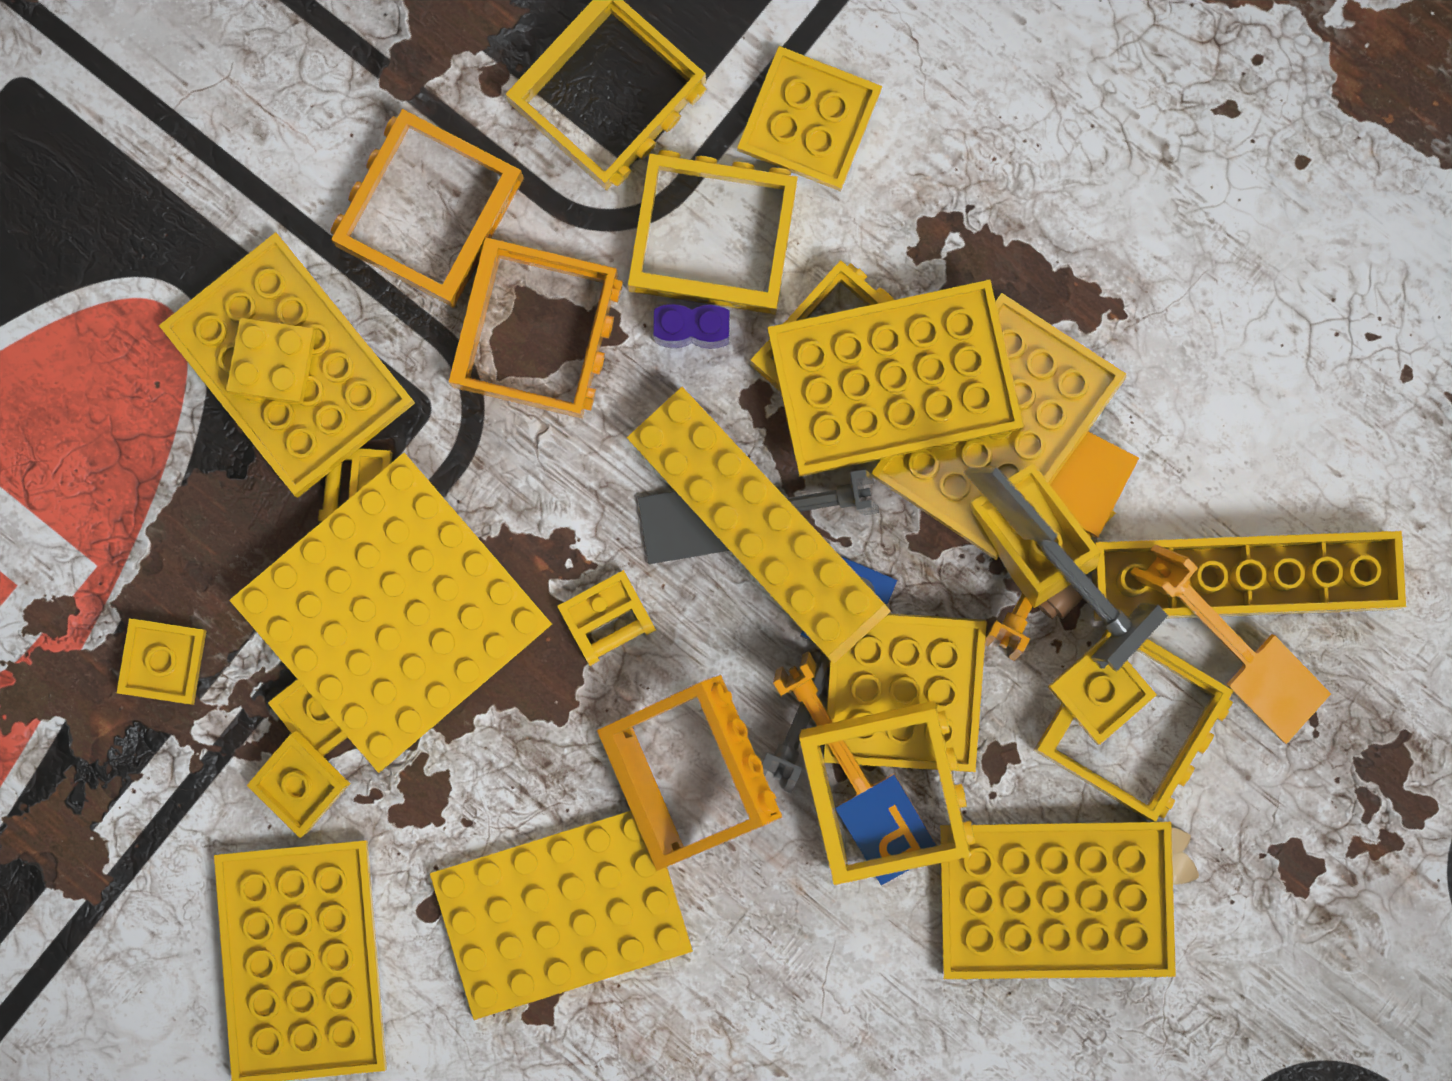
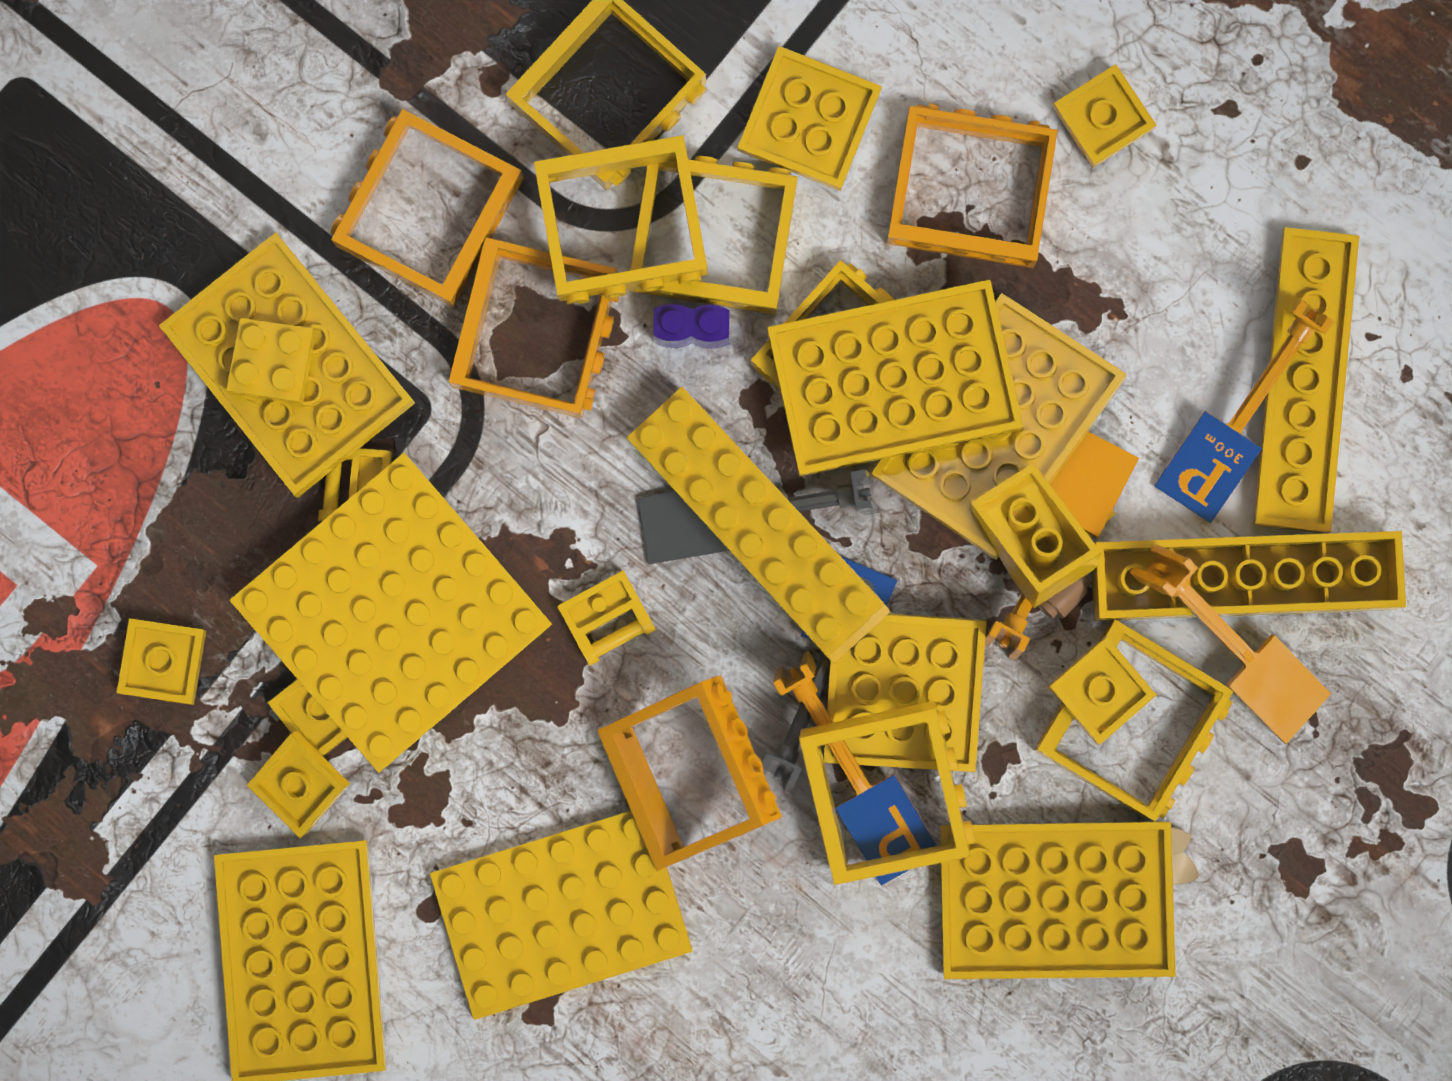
(612, 160): none -> yellow window
(996, 128): none -> light orange window
(1104, 115): none -> yellow plate
(1126, 632): dark grey piece -> none
(1217, 452): none -> piece
(1308, 398): none -> yellow plate

